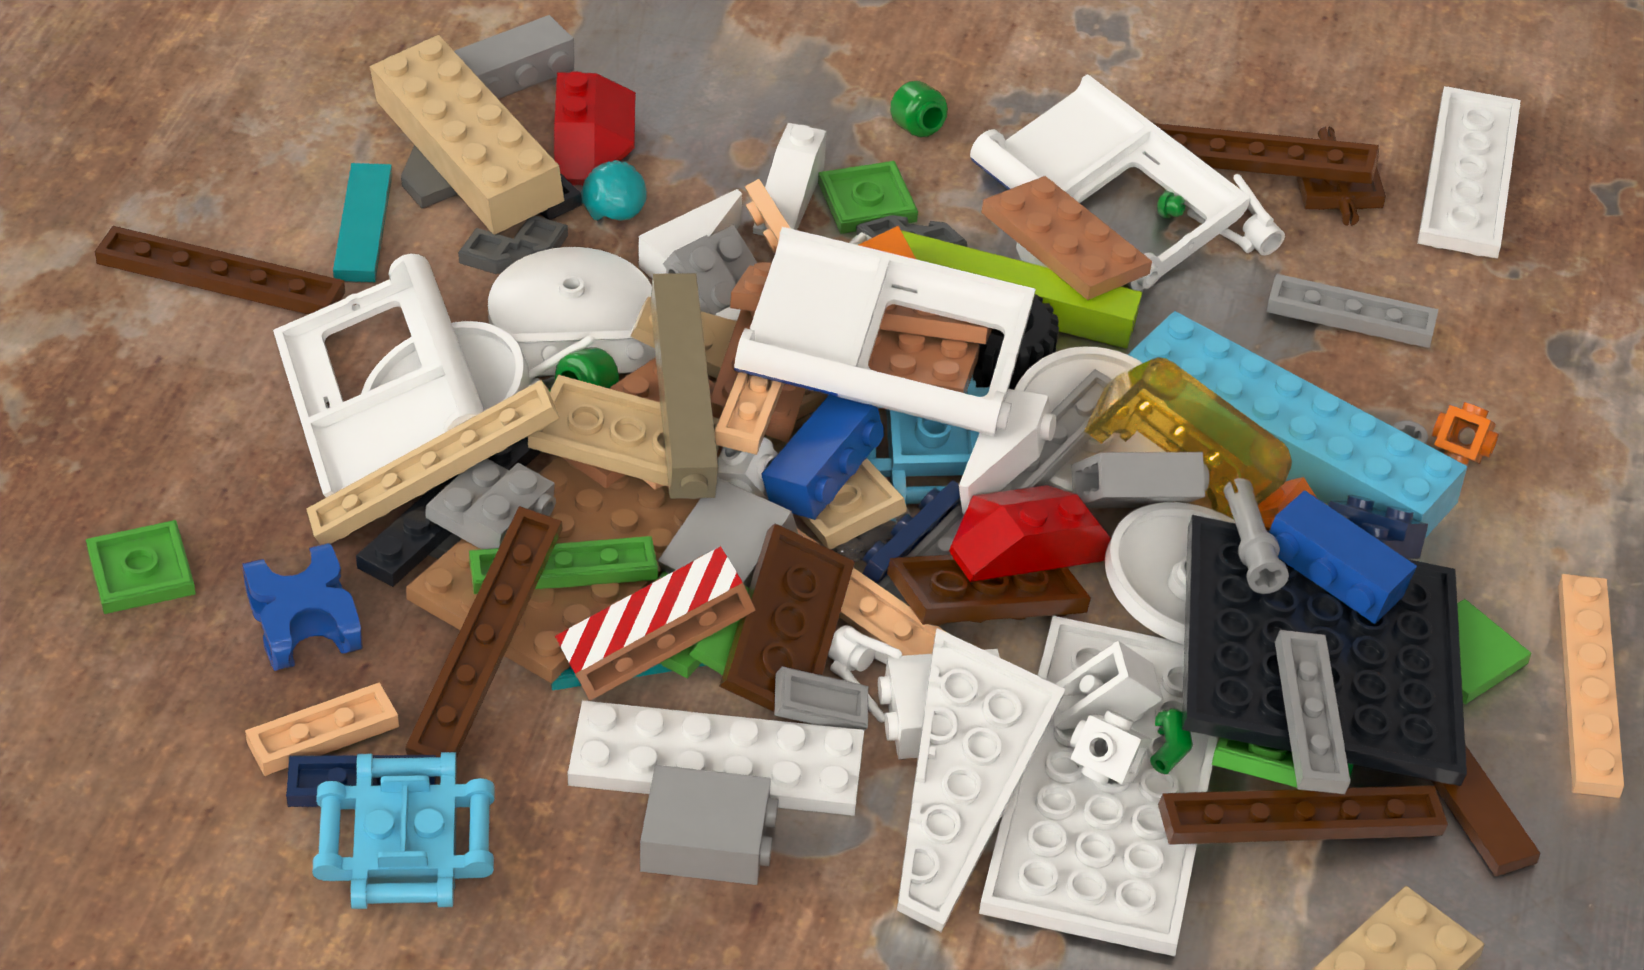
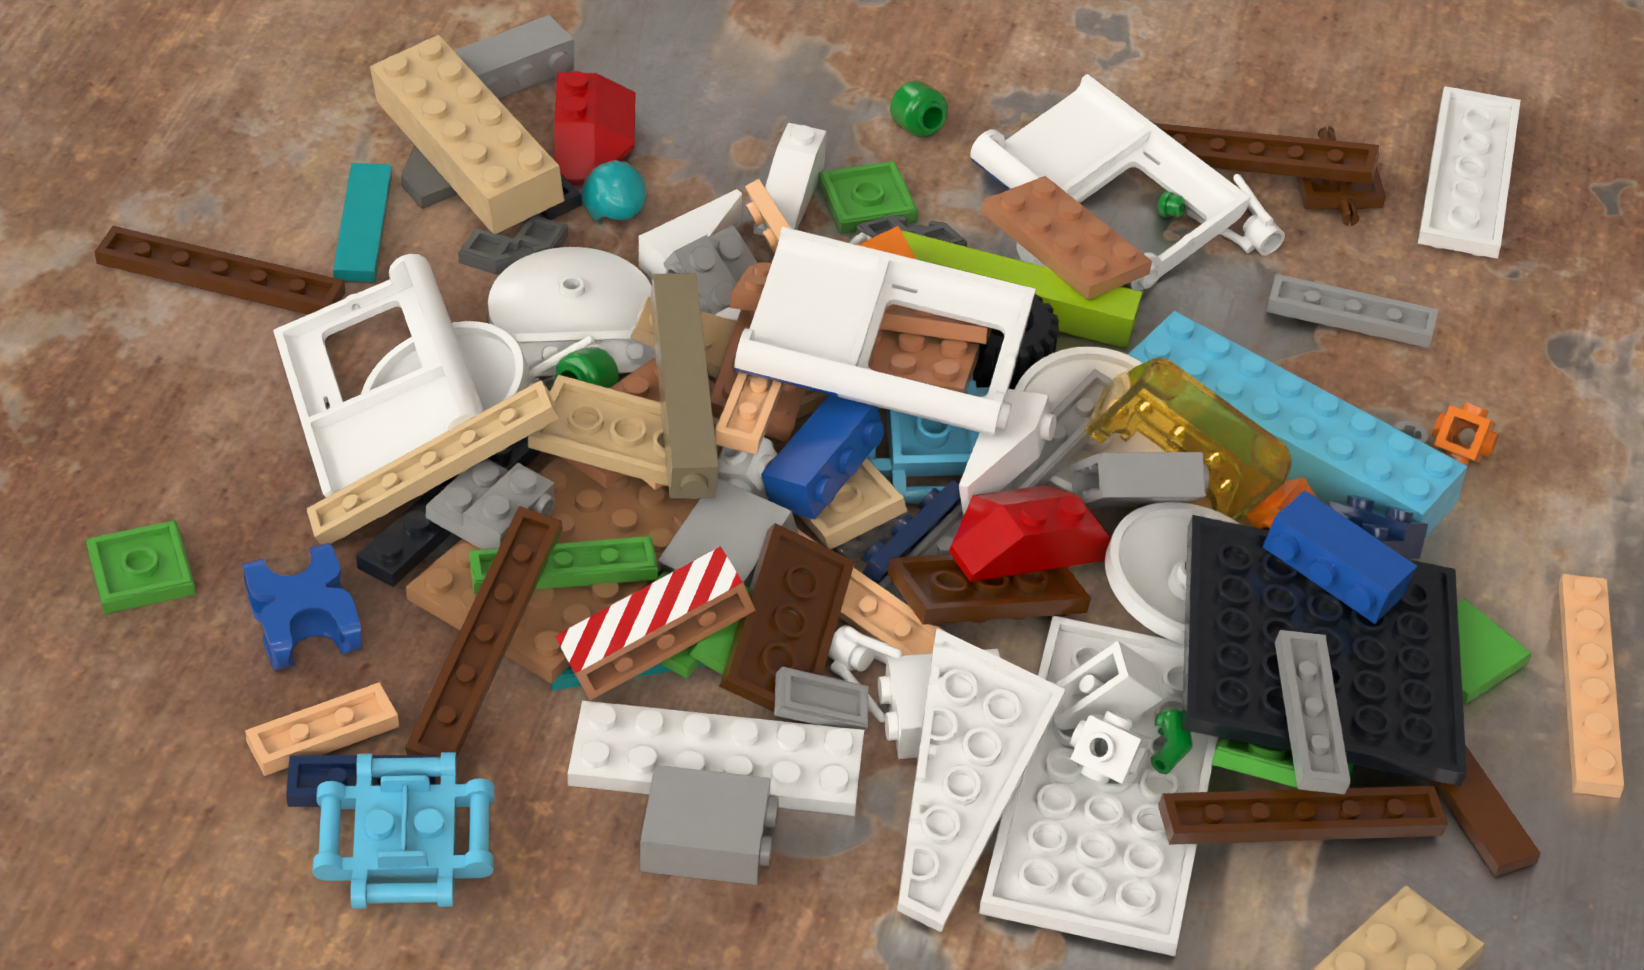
(1257, 547): light grey pin -> none

